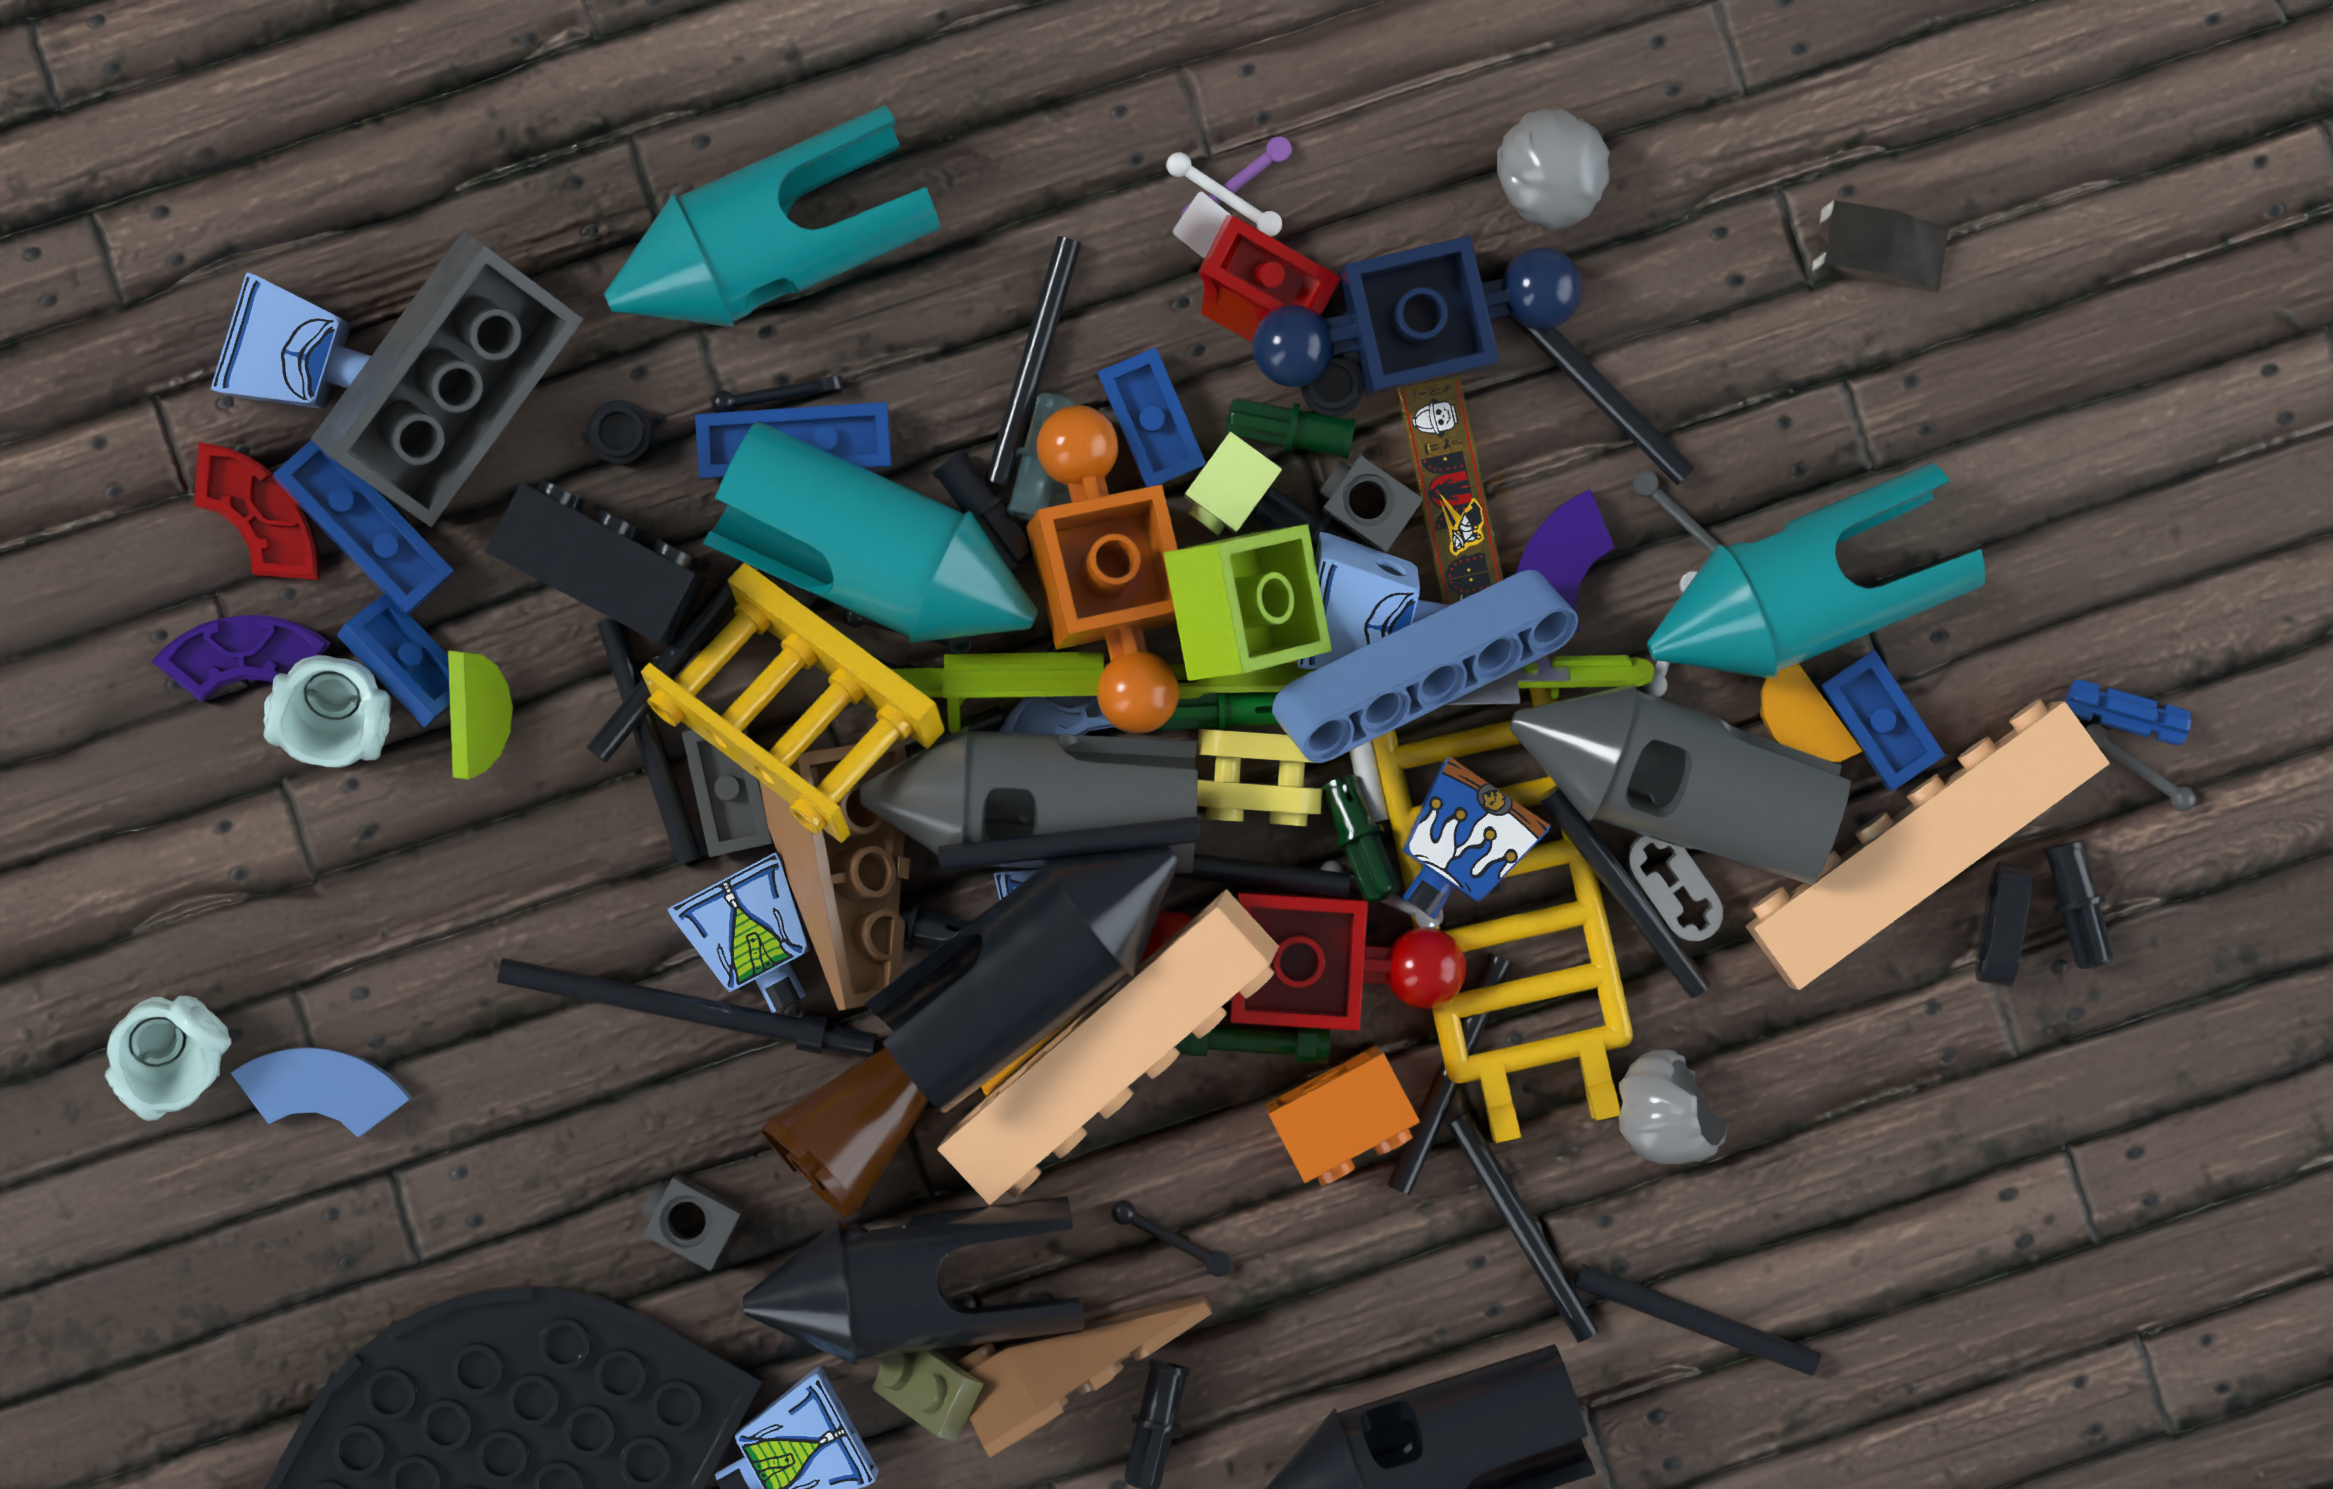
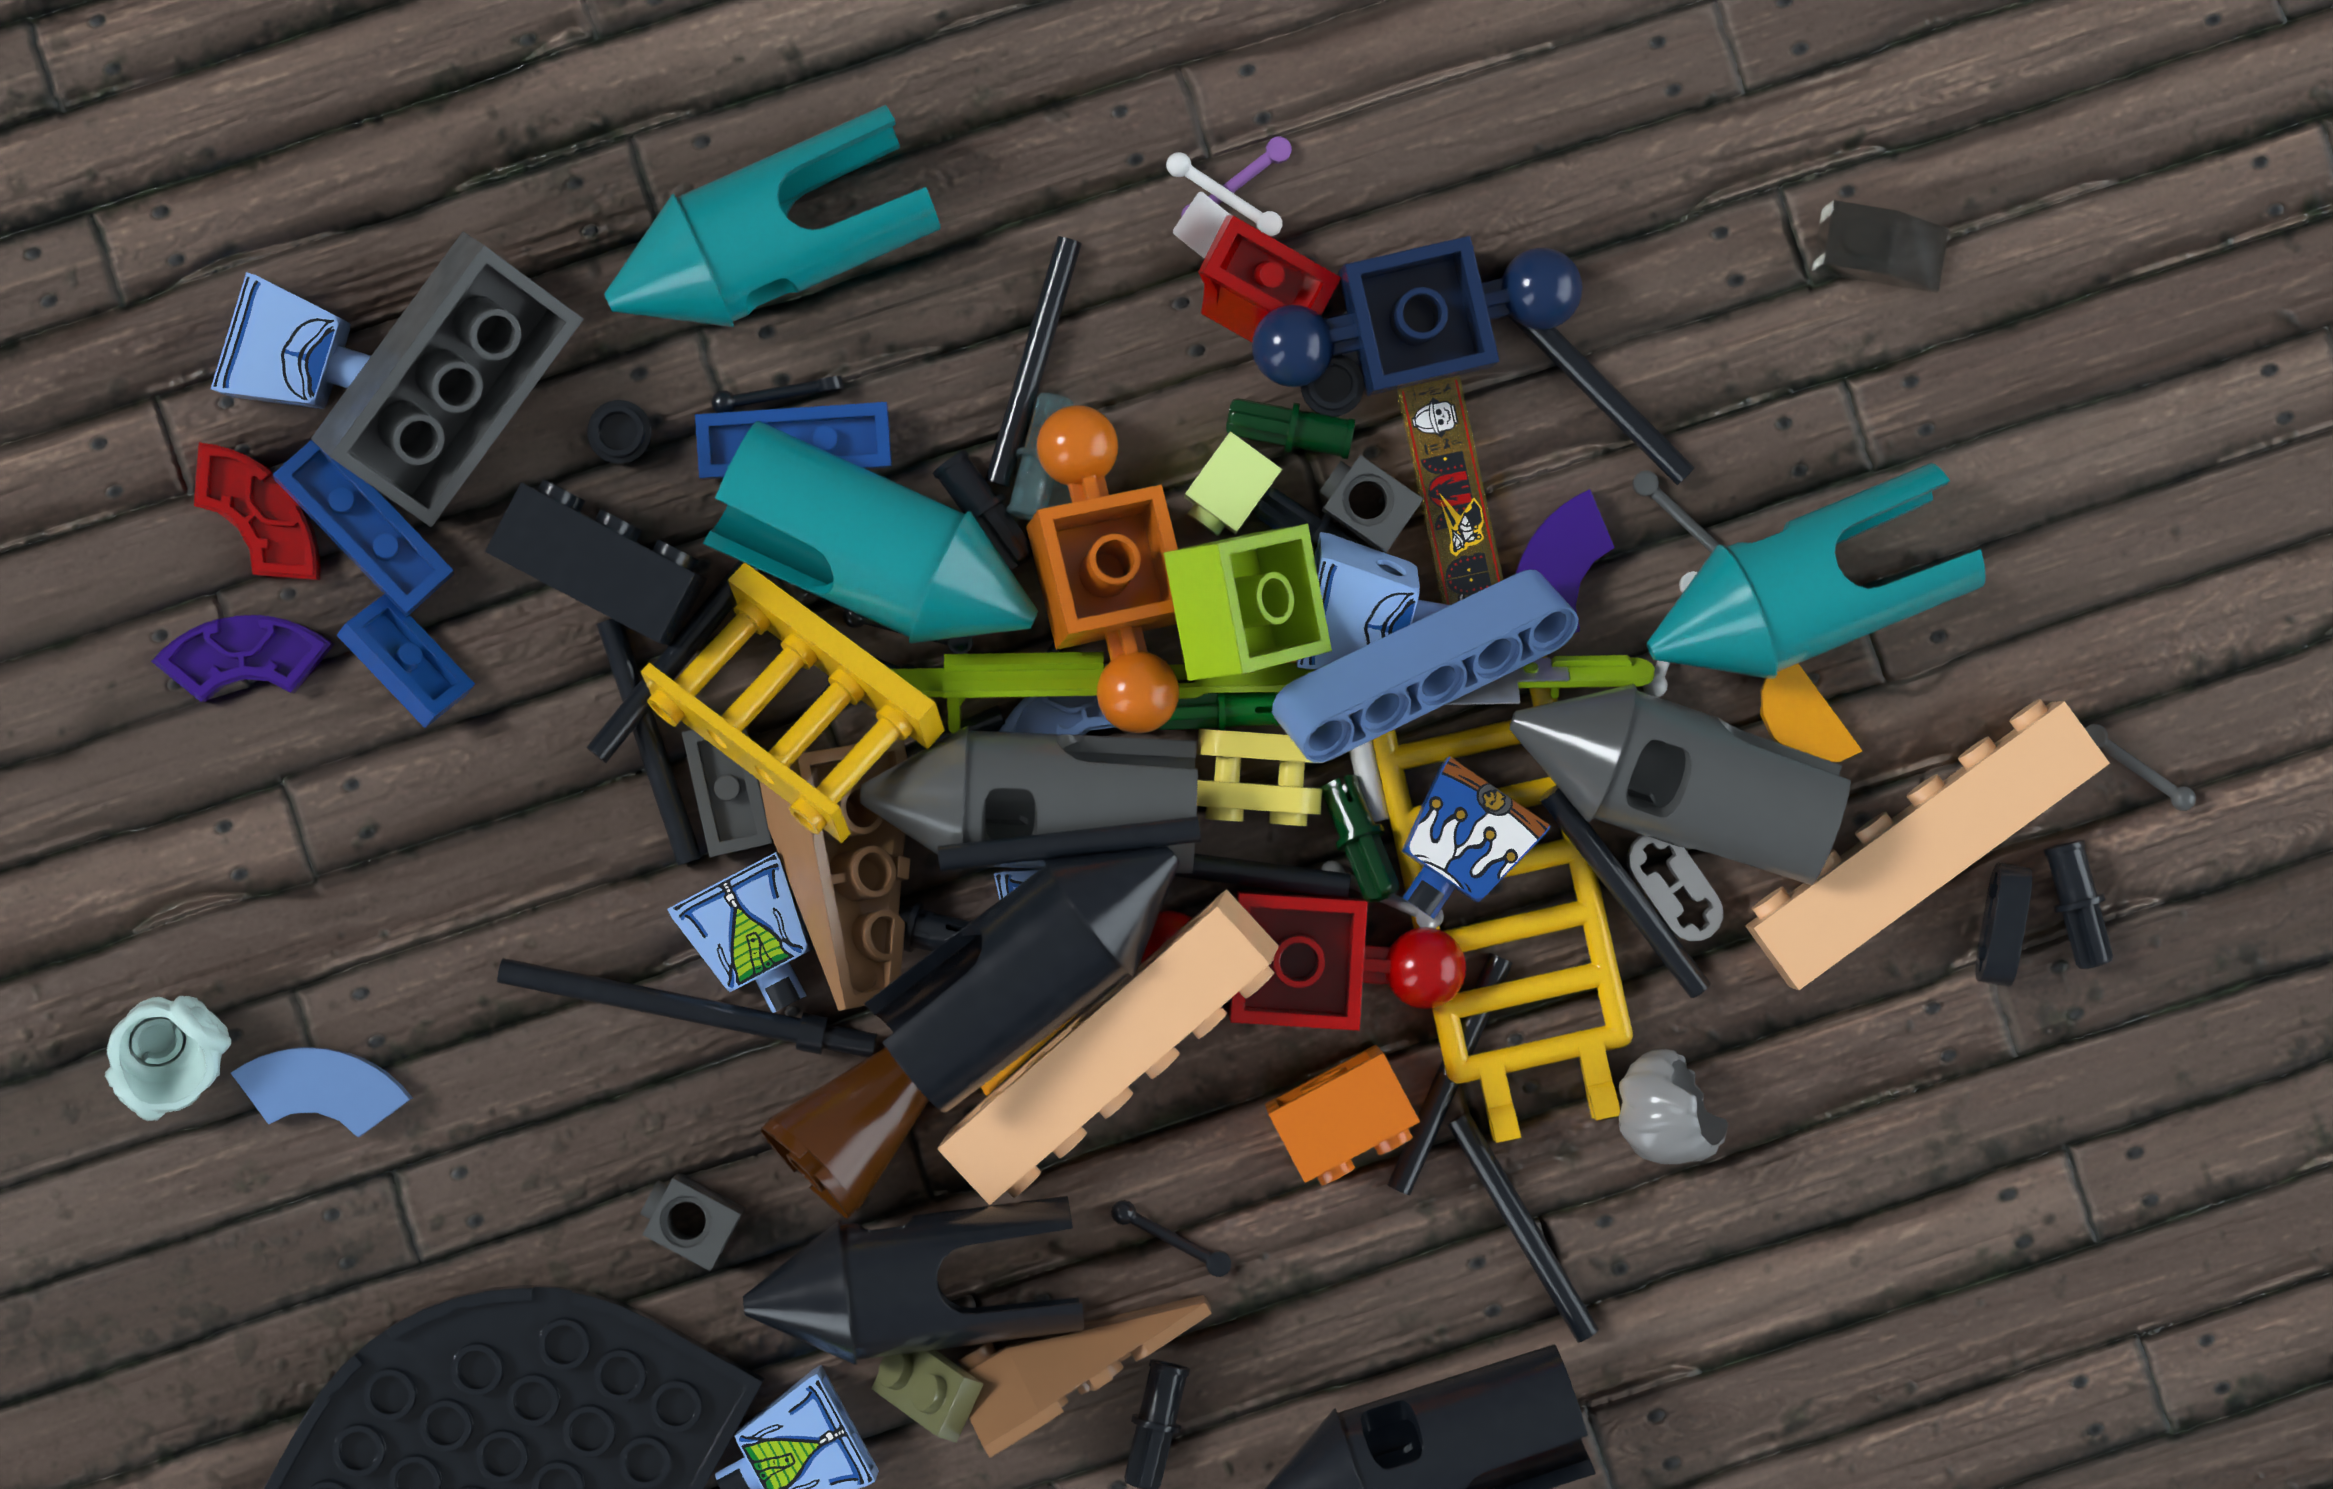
(327, 712): light aqua hair -> none
(478, 713): lime tile -> none
(1151, 418): blue plate -> none
(1306, 1043): dark green bar -> none
(1553, 168): light grey hair -> none
(1697, 1319): black bar -> none
(1881, 720): blue plate -> none
(2128, 712): blue axle -> none

